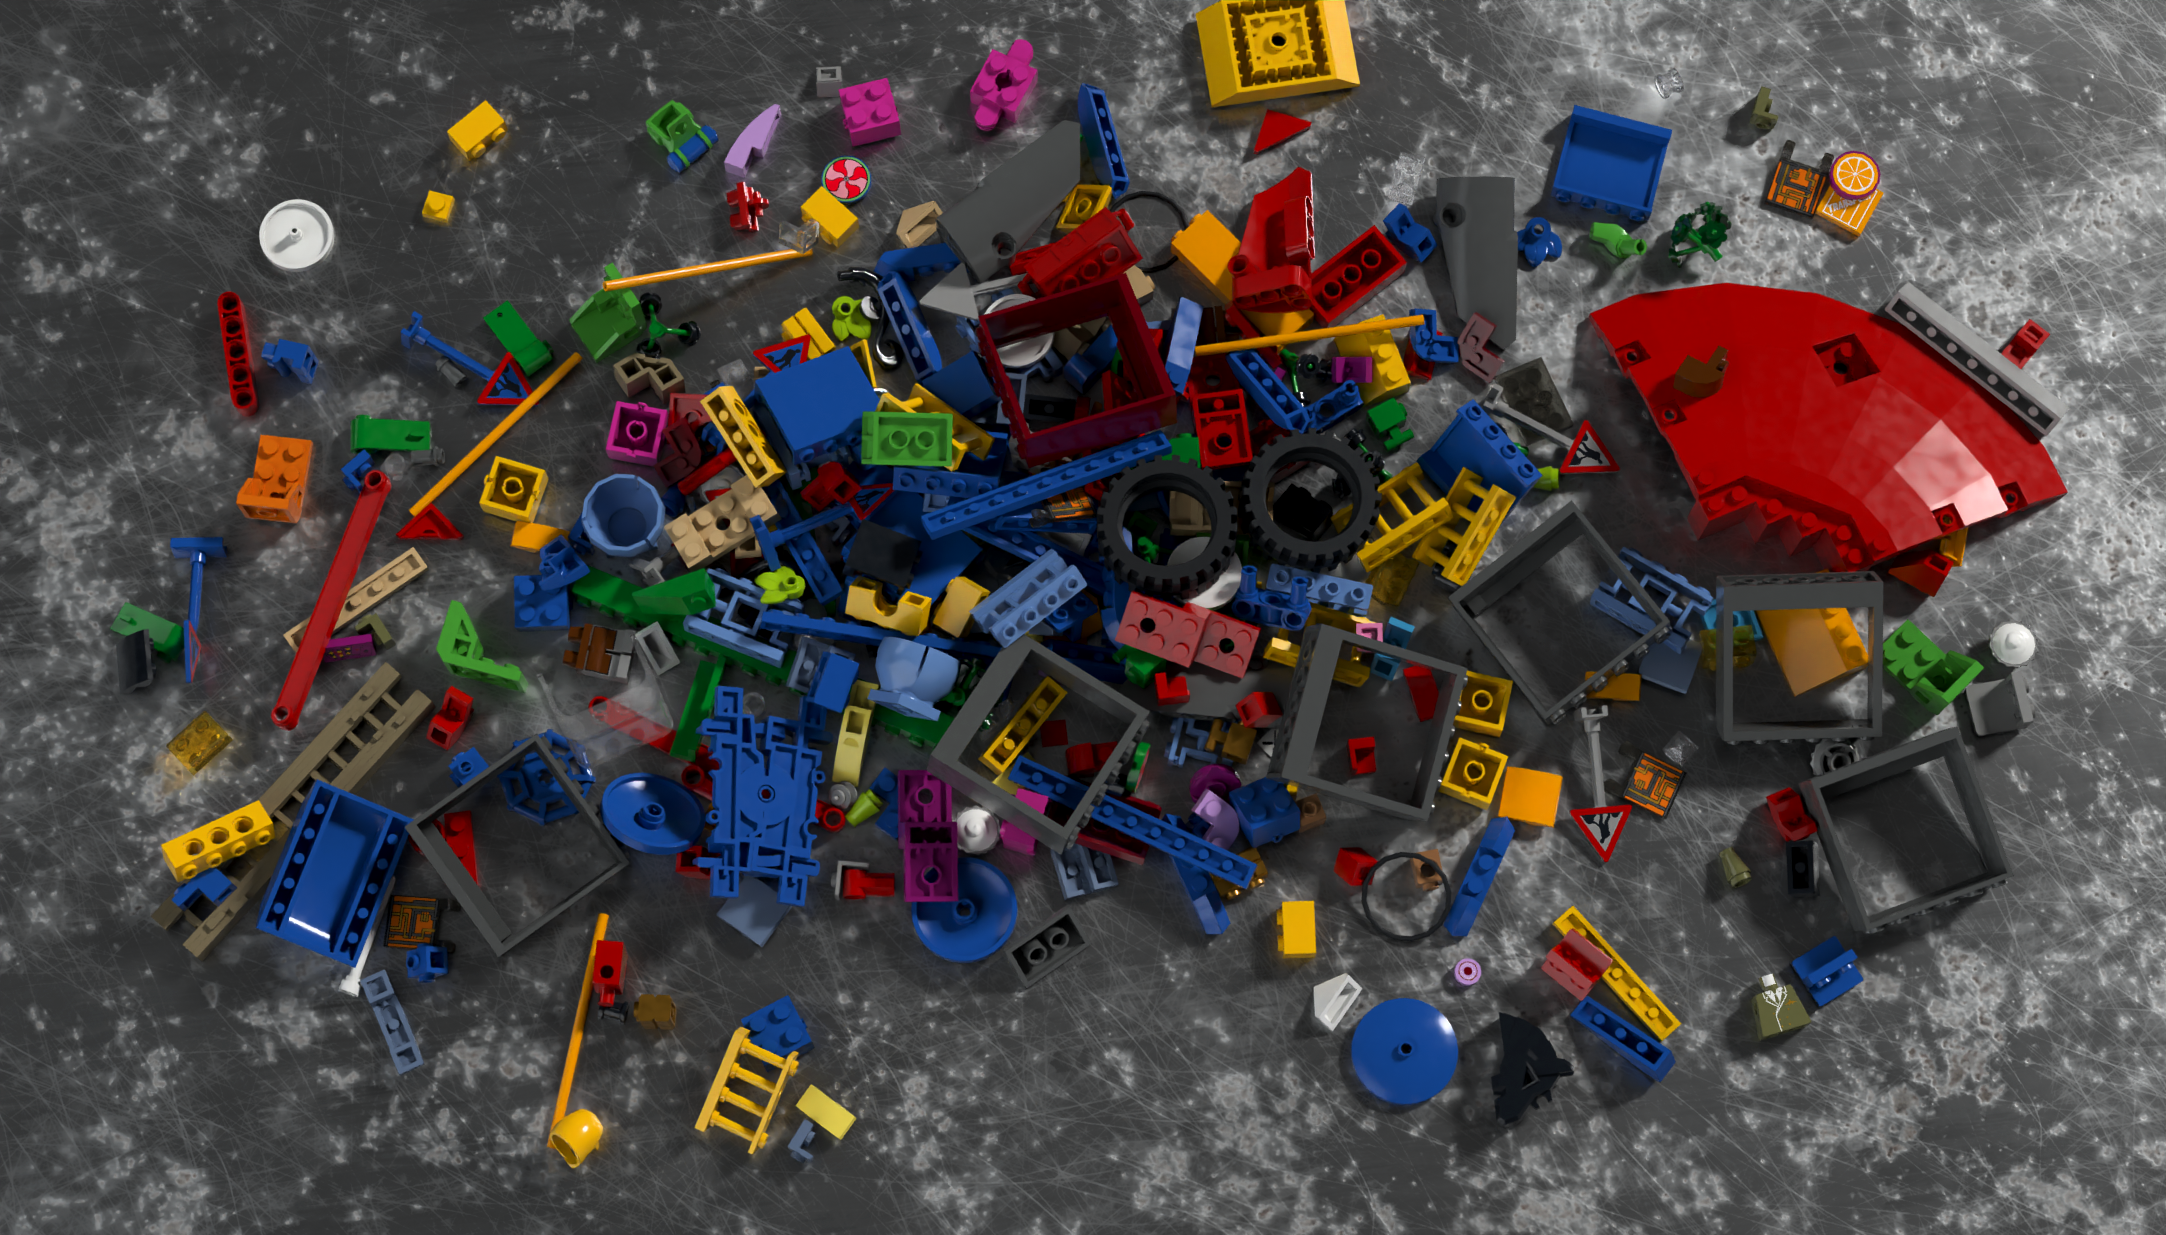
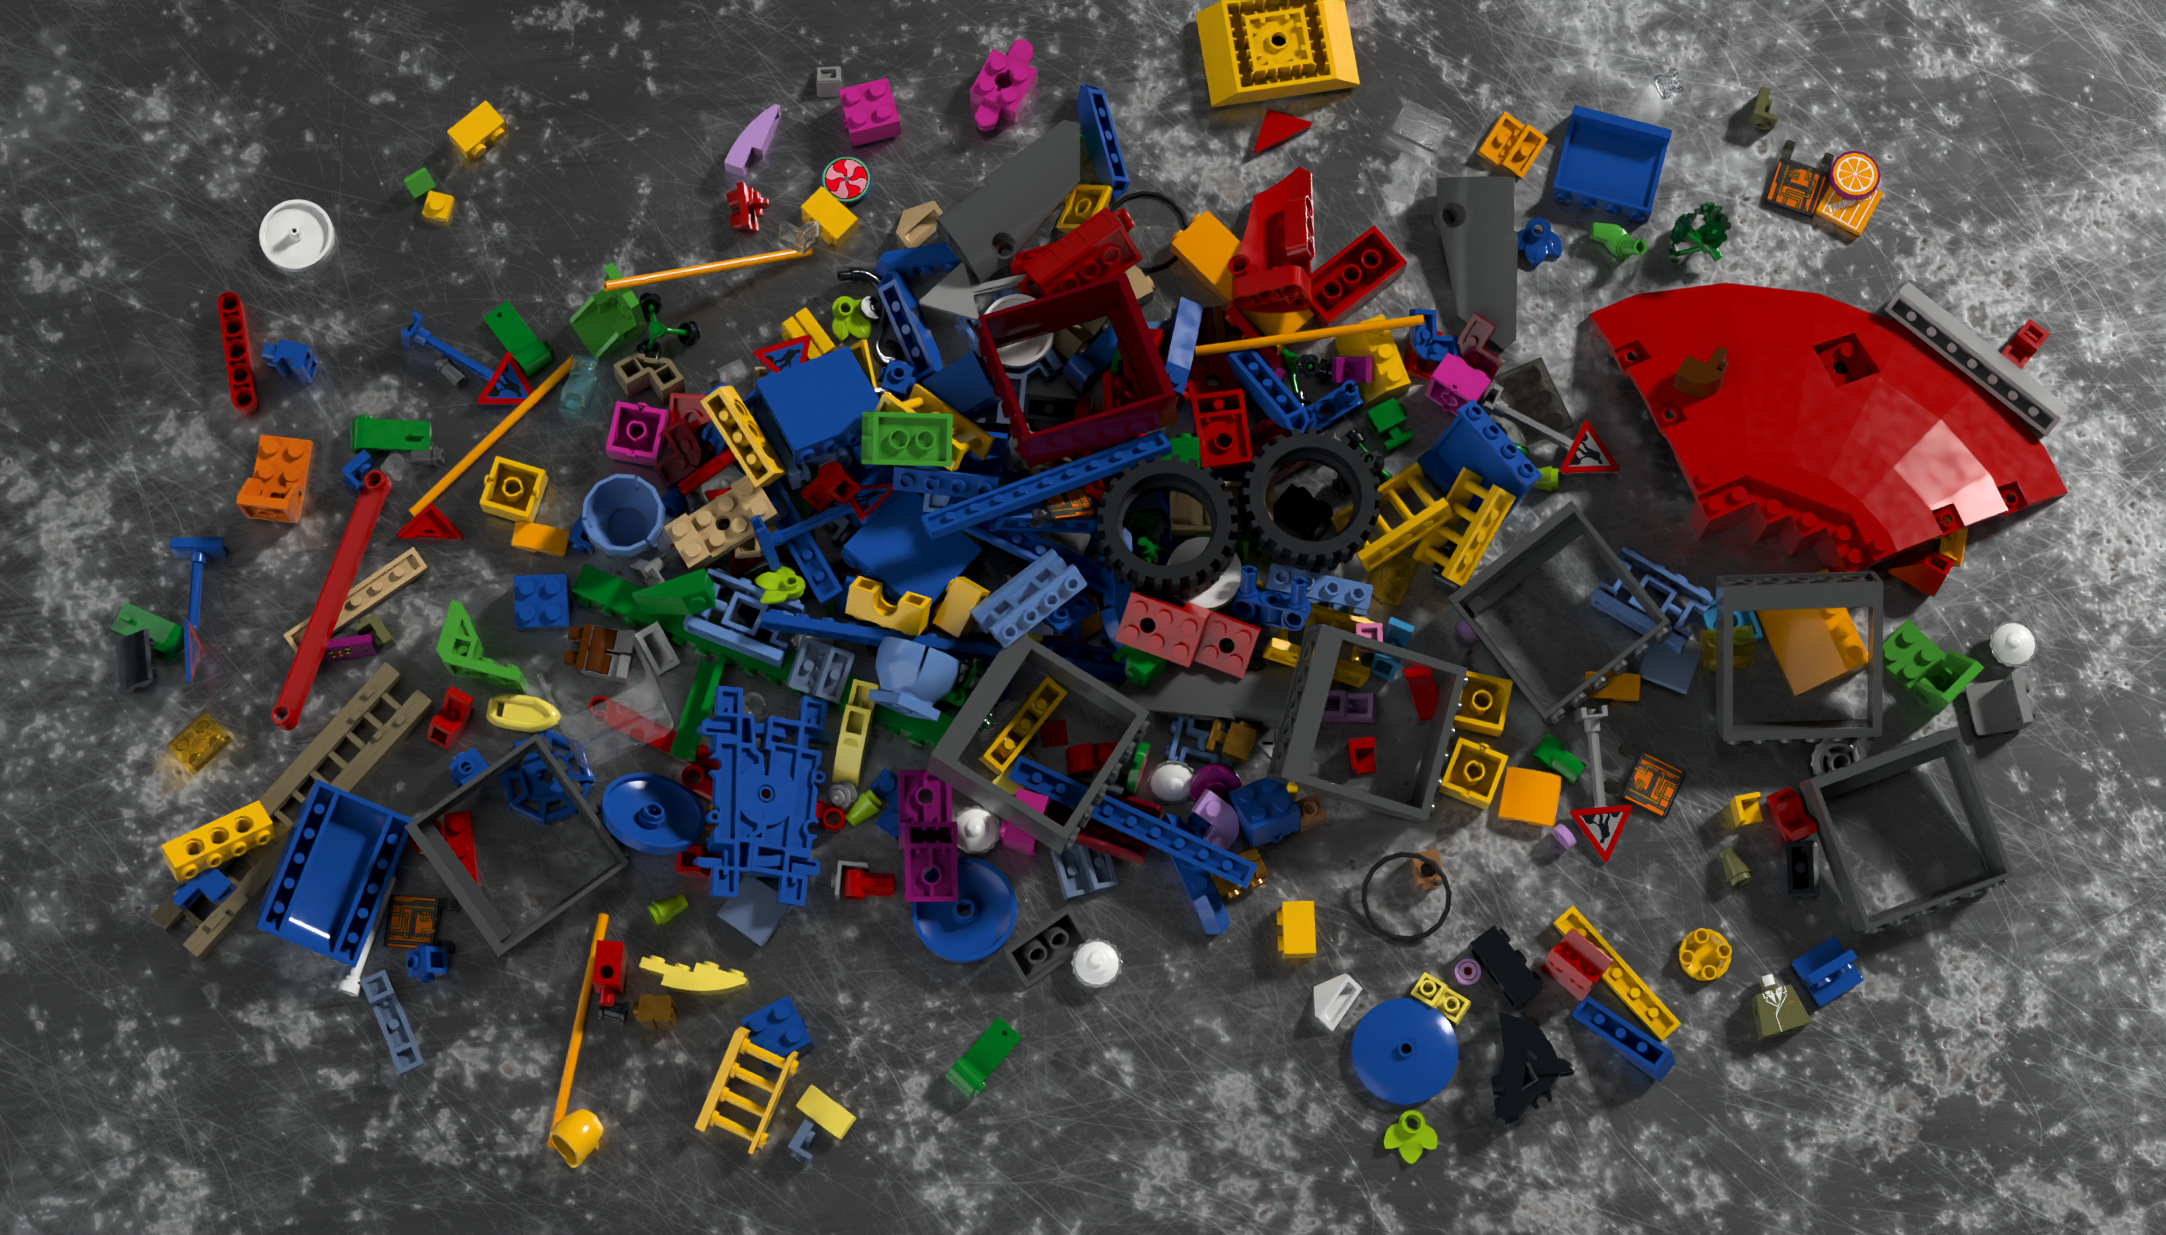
(419, 182): none -> bright green slope
(521, 713): none -> light yellow piece
(560, 564): blue slope -> none
(581, 384): none -> clear light blue brick
(666, 909): none -> lime cone
(680, 134): bright green piece -> none
(704, 980): none -> light yellow slope
(833, 682): blue brick -> none
(883, 555): black panel -> none
(897, 378): none -> blue brick
(983, 1058): none -> green door
(1096, 963): none -> white piece
(1170, 690): red panel -> none
(1170, 782): none -> white piece
(1258, 709): red panel -> none
(1351, 707): none -> lavender slope
(1353, 865): red panel -> none
(1407, 235): blue brick -> none
(1410, 1140): none -> lime plate
(1421, 126): none -> clear plate
(1439, 996): none -> light yellow slope
(1456, 384): none -> dark pink brick
(1466, 633): none -> lavender tile
(1479, 876): blue brick -> none
(1506, 967): none -> black brick
(1512, 145): none -> light orange slope
(1553, 755): none -> green piece
(1564, 836): none -> lavender tile
(1680, 748): clear slope -> none
(1705, 954): none -> yellow dish
(1746, 809): none -> yellow panel

